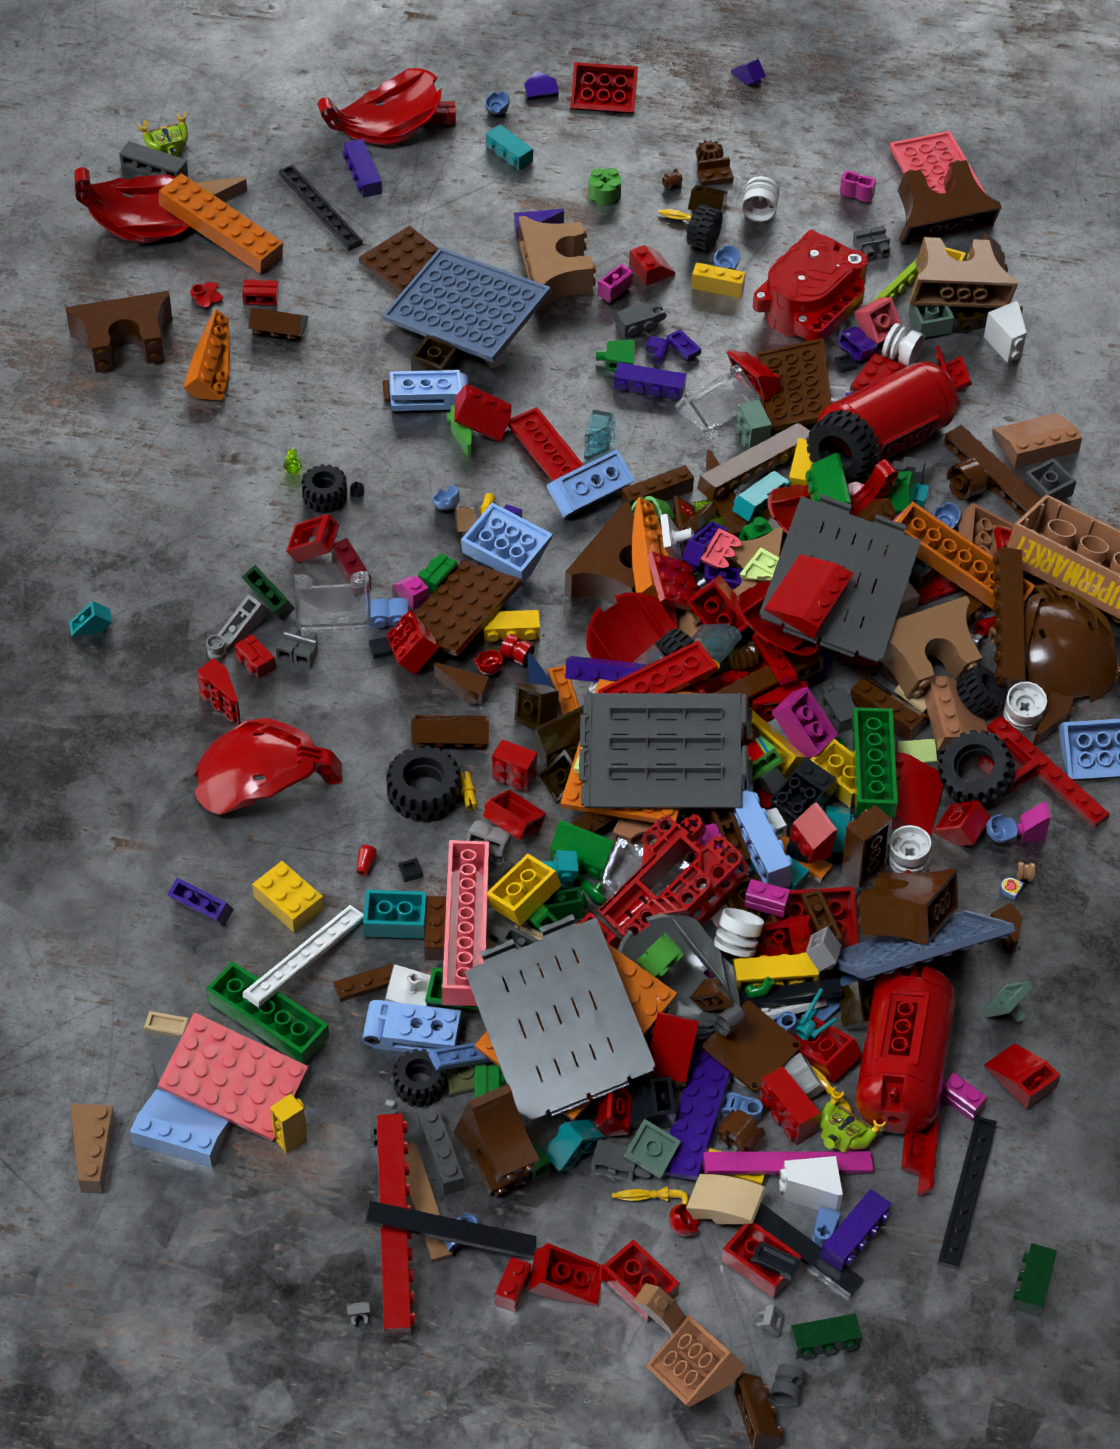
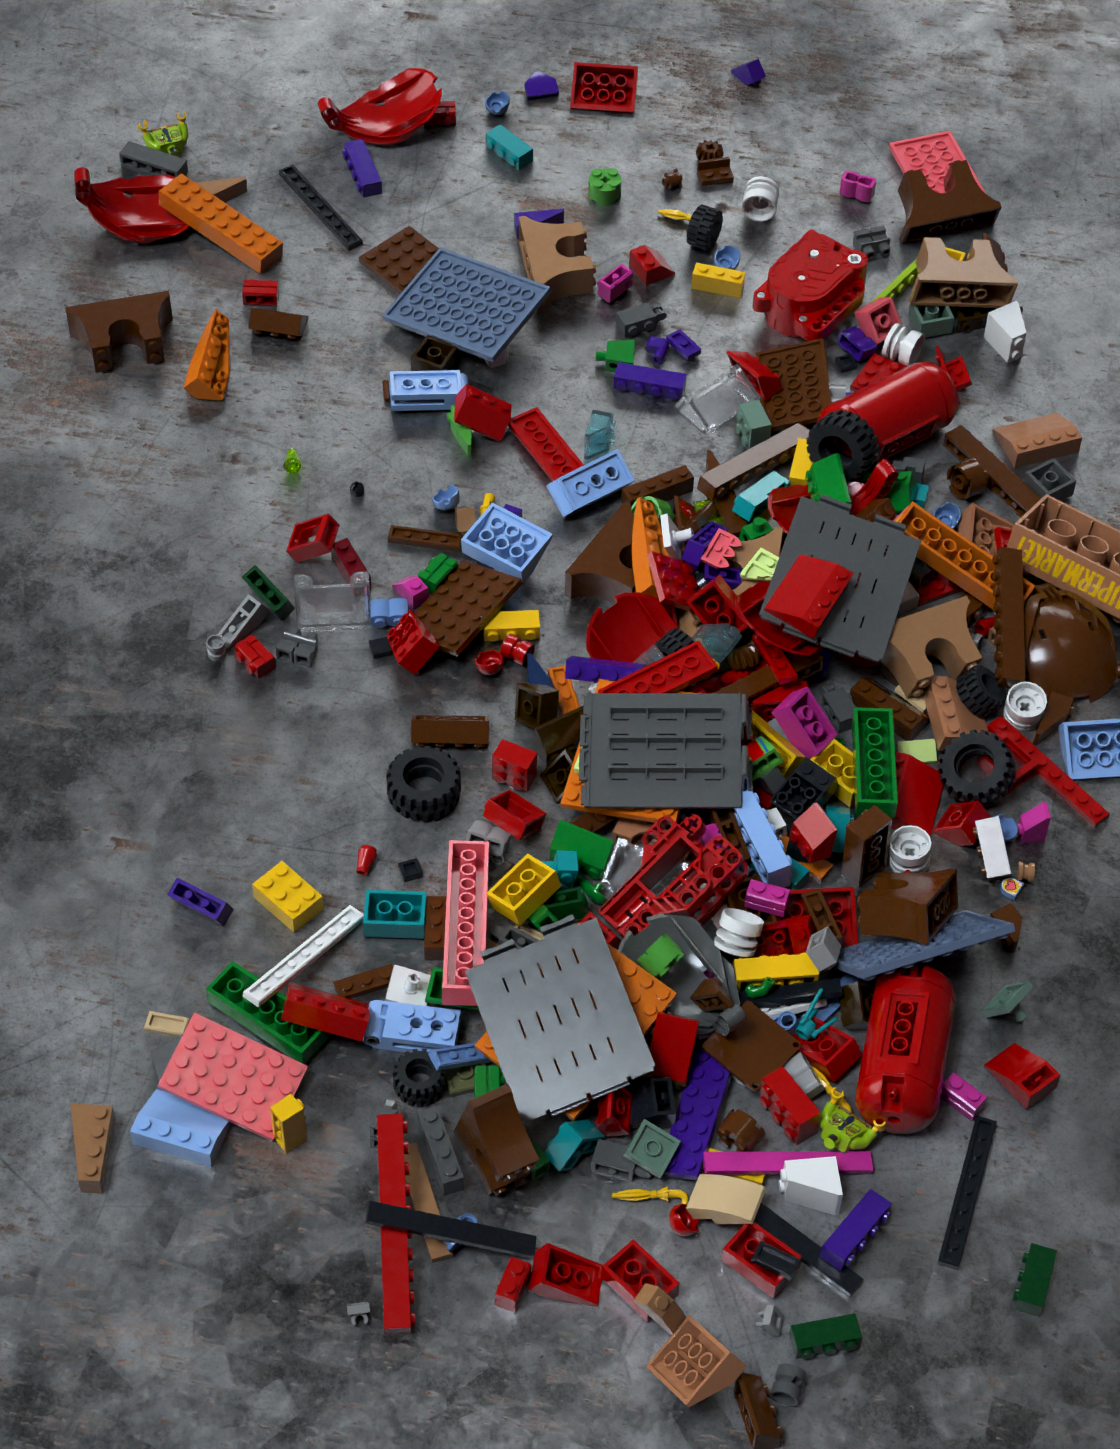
(90, 620): teal slope -> none
(206, 294): red plate -> none
(218, 689): red slope -> none
(255, 750): red windscreen -> none
(324, 477): black tyre -> none
(325, 1011): none -> red slope
(425, 538): none -> reddish brown tile
(465, 684): reddish brown slope -> none
(468, 791): yellow pin -> none
(707, 196): dark brown brick -> none
(743, 1103): medium blue piece -> none
(825, 1224): medium blue piece -> none
(920, 1155): red bracket -> none
(992, 849): none -> brick

